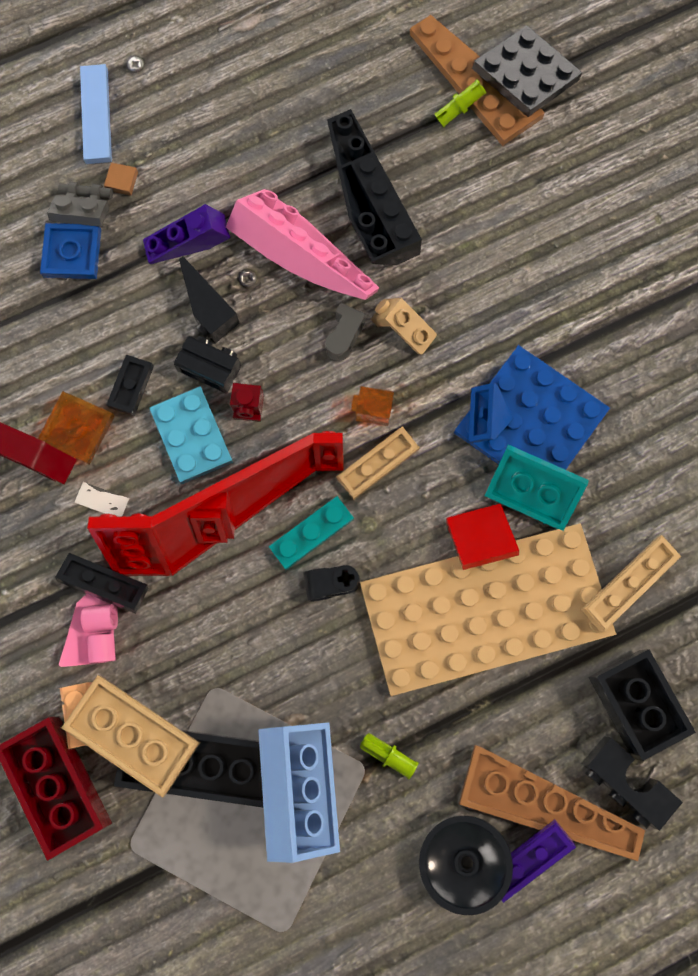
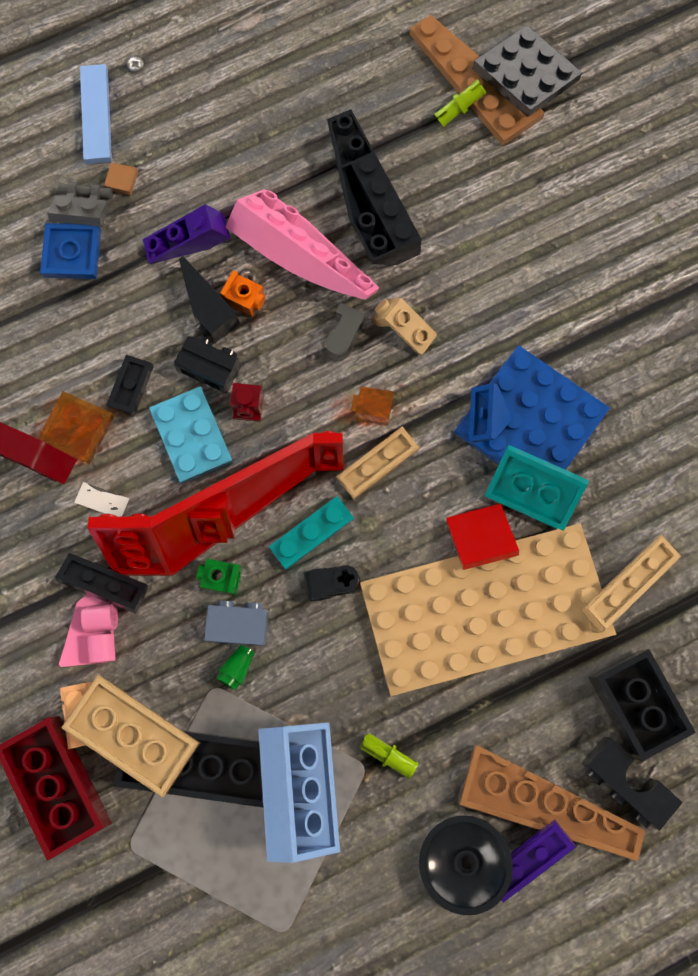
(230, 576): none -> green brick
(235, 668): none -> green cone
(237, 624): none -> sand blue brick
(245, 303): none -> orange brick

